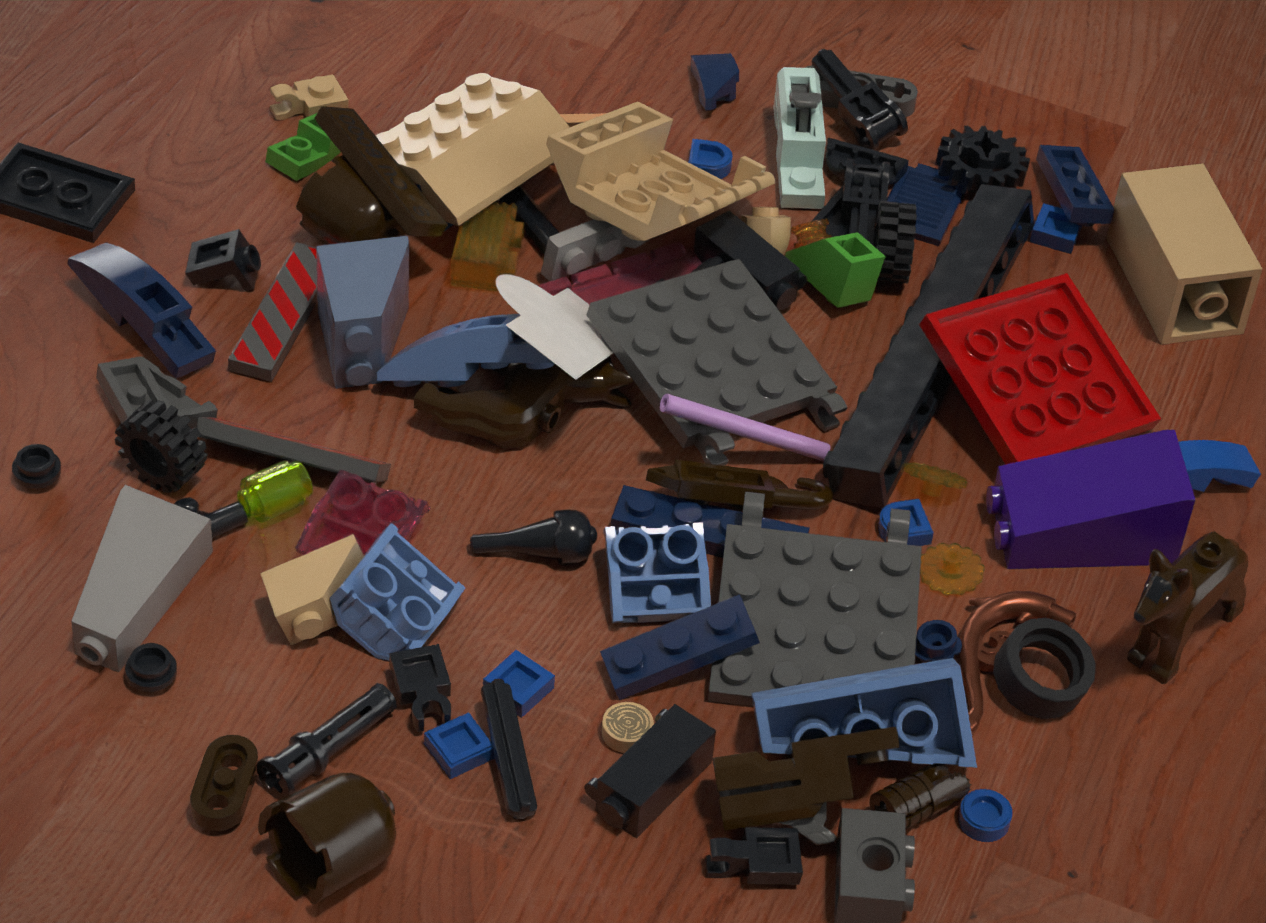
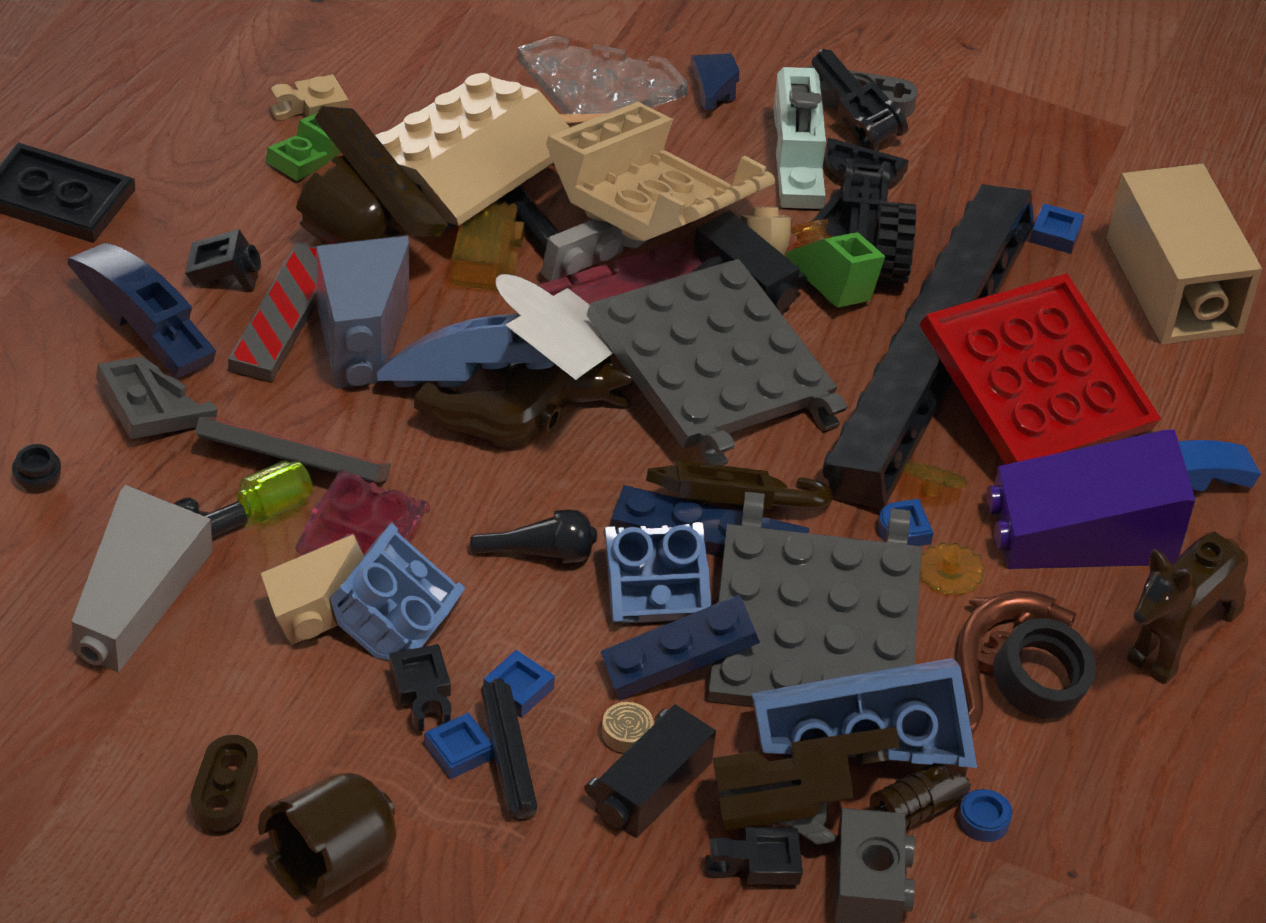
(150, 668): black plate -> none
(161, 446): black tyre -> none
(312, 750): black pin -> none
(598, 78): none -> clear plate
(711, 157): blue tile -> none
(743, 427): lavender piece -> none
(934, 201): dark blue window -> none
(937, 641): dark blue plate -> none
(981, 159): black gear -> none
(1075, 185): dark blue plate -> none

